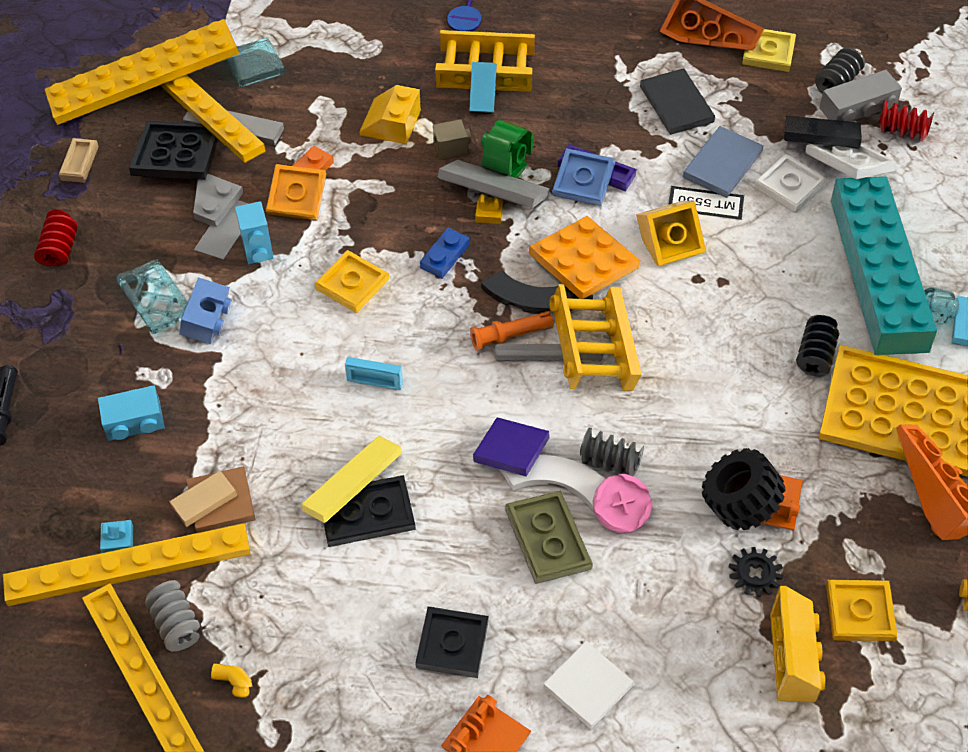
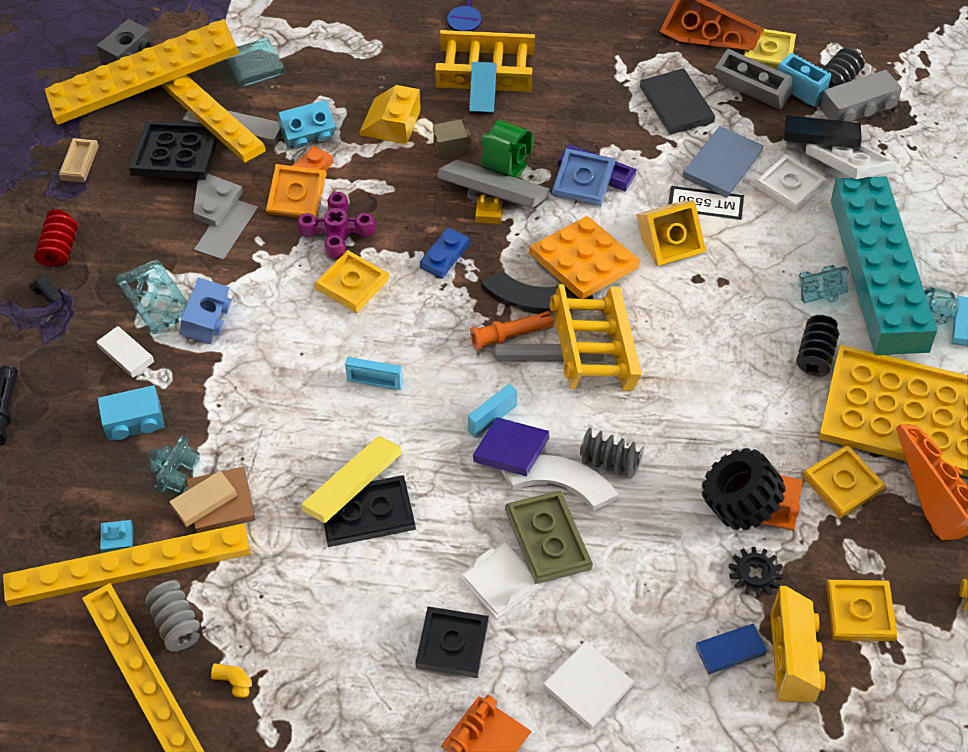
(43, 285): none -> black tile
(124, 41): none -> dark grey brick
(125, 351): none -> white tile
(168, 475): none -> clear light blue hips
(254, 232): medium azure brick -> none
(307, 124): none -> medium azure brick
(336, 225): none -> magenta gear
(495, 407): none -> medium azure tile
(499, 580): none -> white piece
(622, 503): bright pink tile -> none
(731, 648): none -> blue tile
(754, 79): none -> light grey brick
(807, 79): none -> medium azure brick
(825, 284): none -> clear light blue hips
(843, 481): none -> yellow tile
(905, 121): red piece -> none

